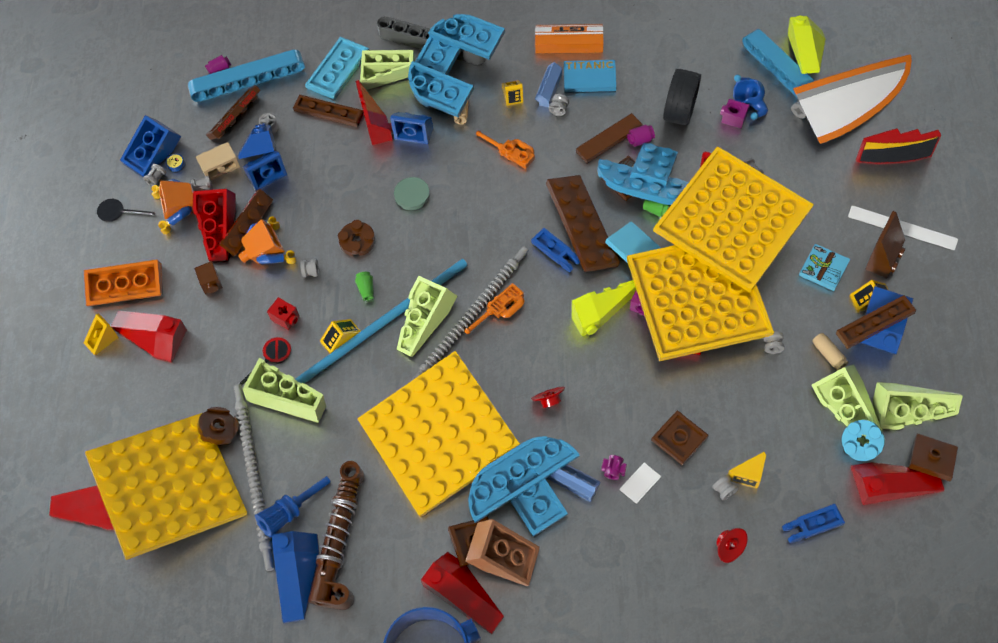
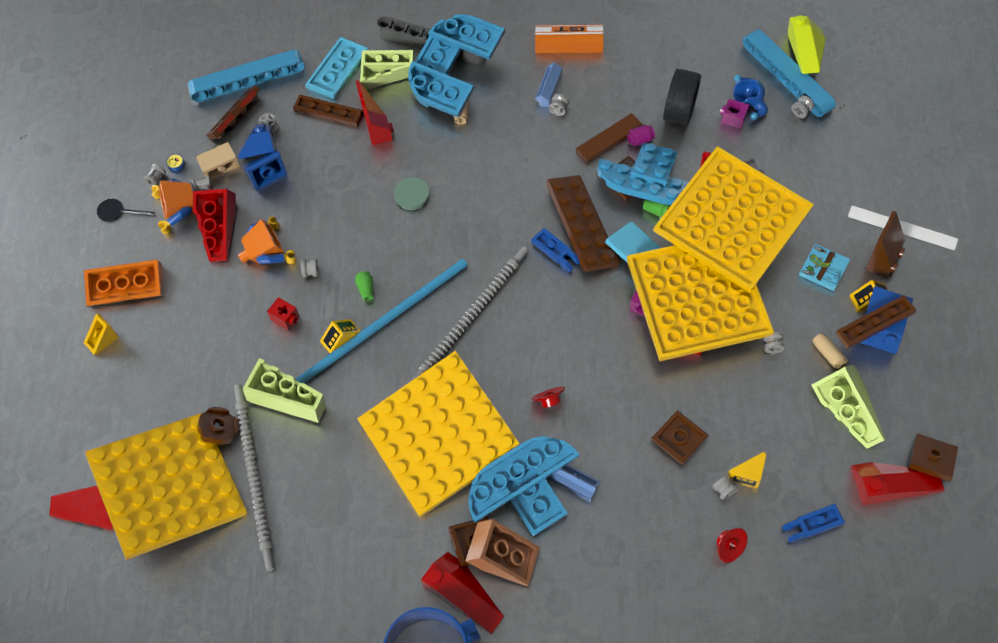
(149, 145): blue slope -> none
(152, 332): red wedge -> none
(208, 278): reddish brown brick -> none
(218, 64): magenta brick -> none
(251, 214): reddish brown plate -> none
(274, 351): piece -> none
(286, 509): blue piece -> none
(295, 571): blue wedge -> none
(330, 558): reddish brown piece -> none
(356, 247): reddish brown plate -> none
(411, 127): blue slope -> none
(426, 310): yellowish green wedge -> none
(499, 304): orange piece -> none
(511, 152): orange piece -> none
(513, 92): yellow slope -> none
(589, 76): dark azure tile -> none
(594, 309): neon yellow wedge -> none
(613, 467): magenta gear -> none
(640, 483): white sticker -> none
(851, 97): sticker -> none
(869, 450): medium azure plate -> none
(897, 146): slope -> none
(906, 405): yellowish green wedge -> none

